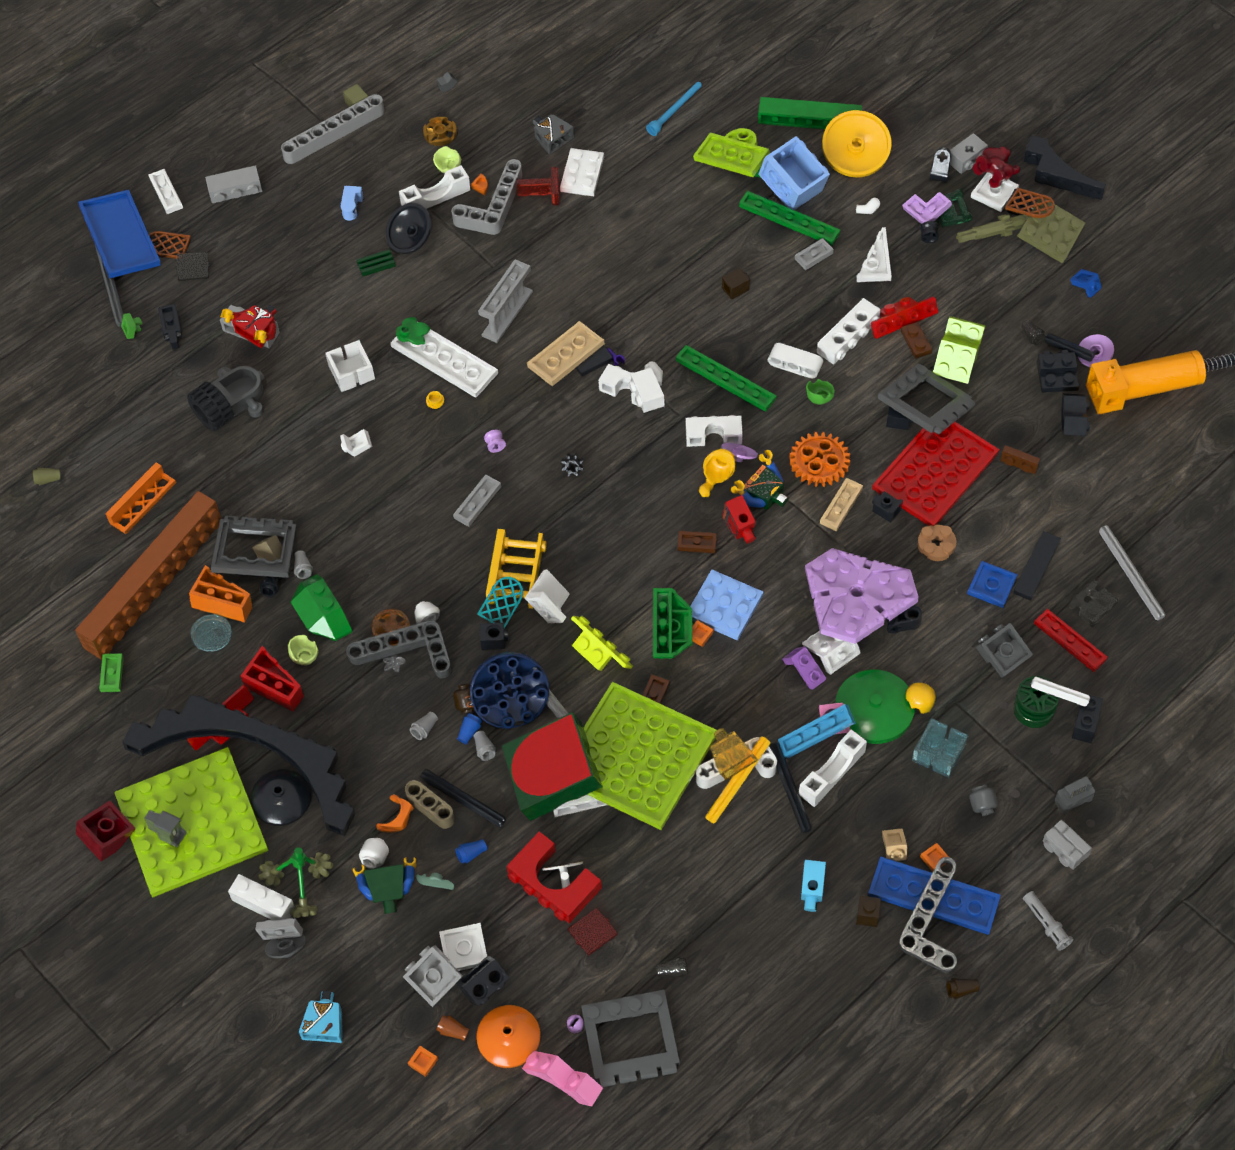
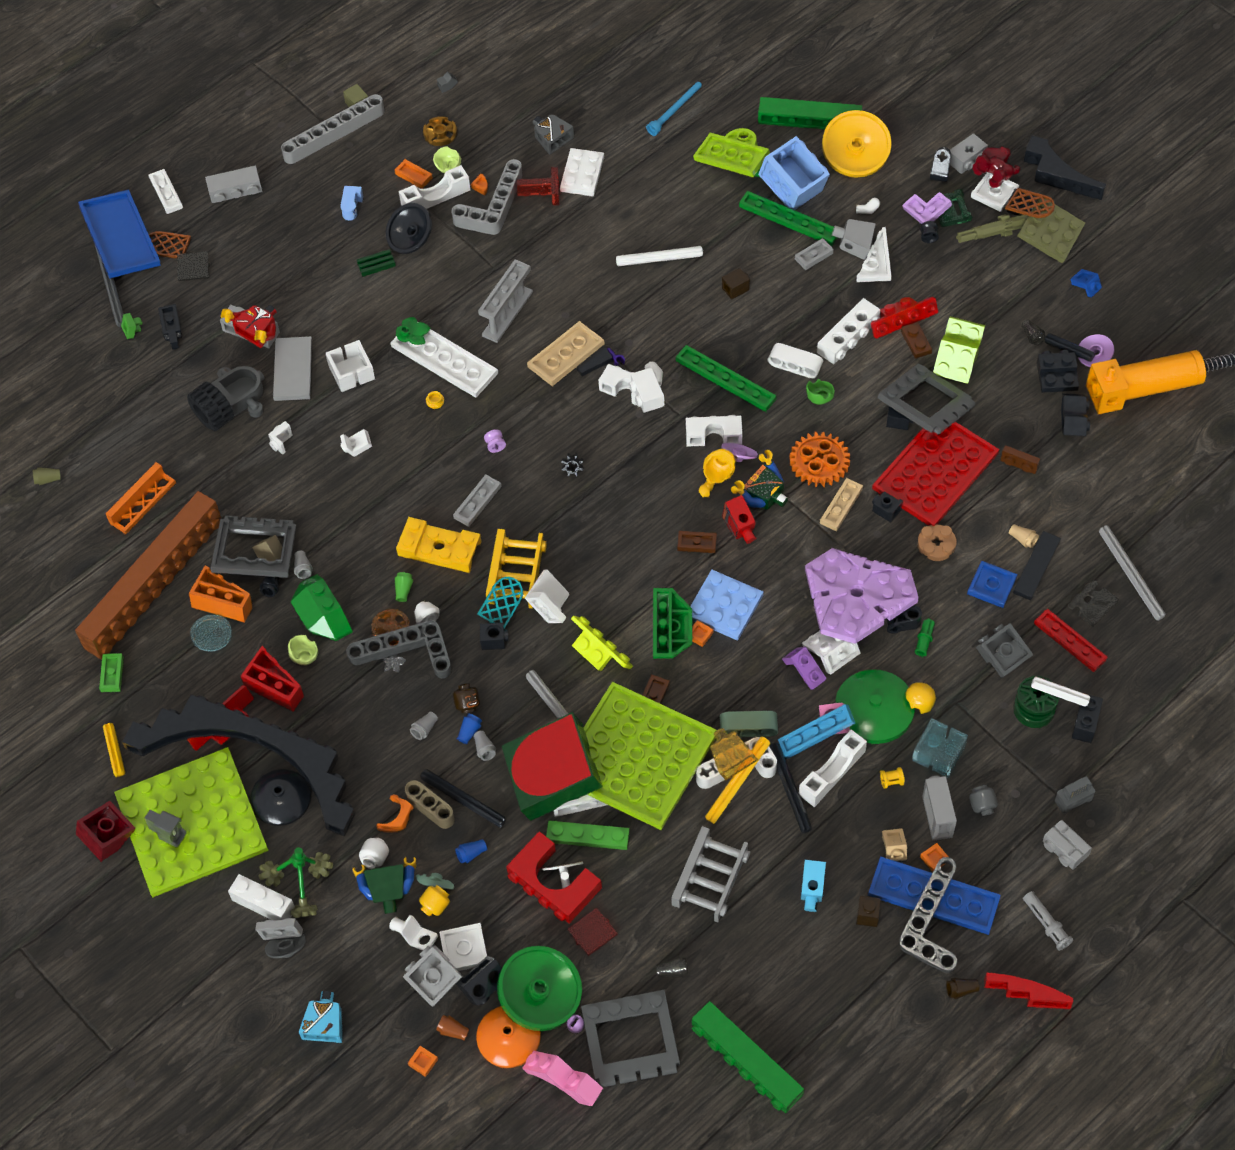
(113, 749): none -> yellow axle
(279, 436): none -> white bracket
(292, 368): none -> light grey tile
(402, 586): none -> bright green cone
(412, 932): none -> white bracket
(413, 174): none -> orange tile
(420, 539): none -> yellow piece
(434, 900): none -> yellow head
(509, 689): dark blue bracket -> none
(539, 988): none -> green dish
(588, 835): none -> bright green plate
(657, 256): none -> white axle
(696, 859): none -> light grey fence
(747, 1057): none -> green brick
(750, 723): none -> sand green beam
(855, 237): none -> light grey torso
(892, 777): none -> yellow bush
(925, 637): none -> green axle
(939, 808): none -> light grey window
(1025, 536): none -> tan cone
(1035, 993): none -> red slope

